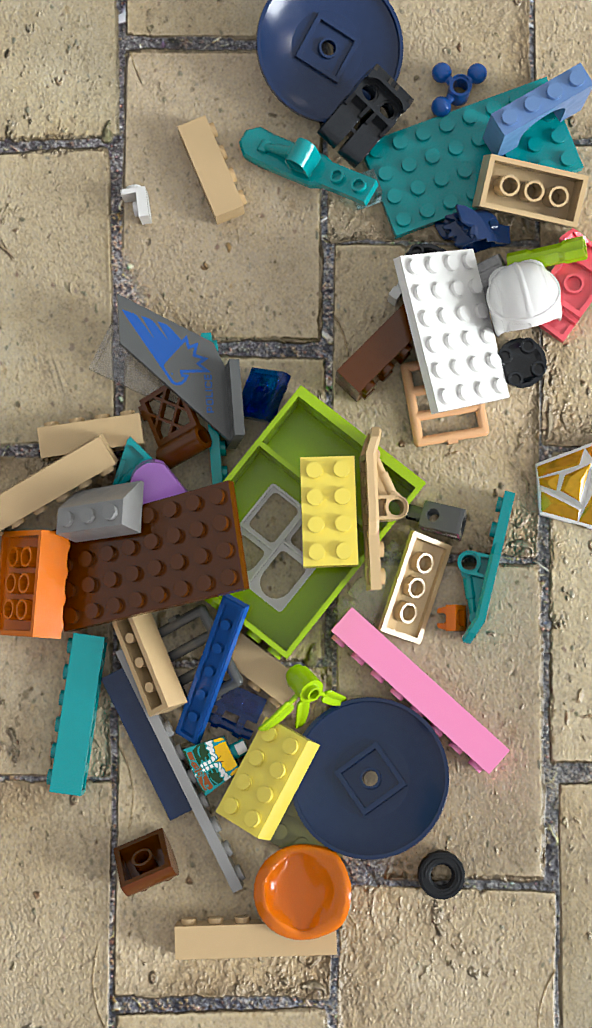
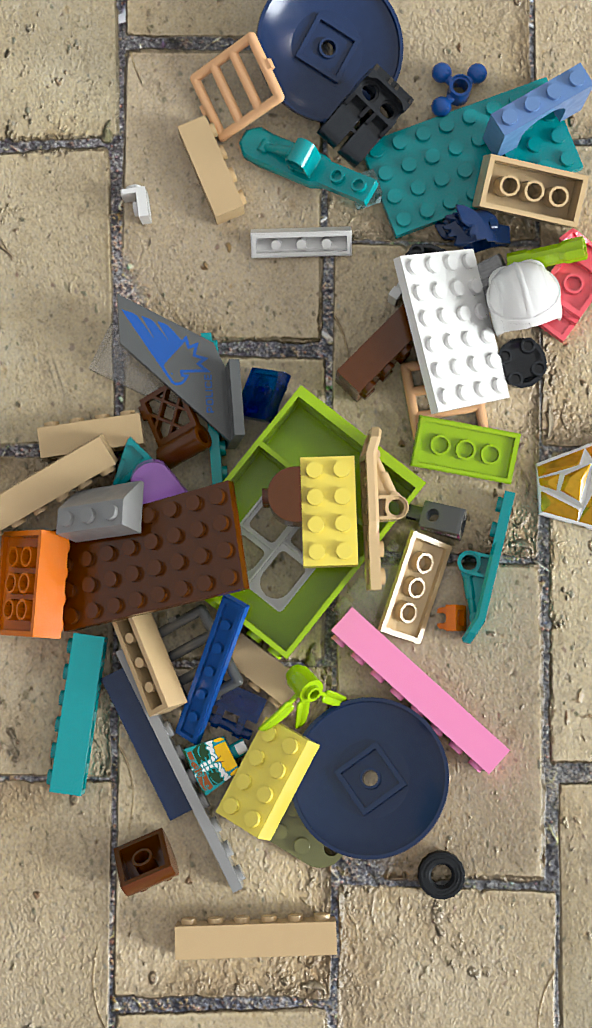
(259, 108): none -> light nougat bar
(284, 497): none -> reddish brown brick
(301, 242): none -> white slope
(303, 891): orange piece -> none
(465, 449): none -> lime tile

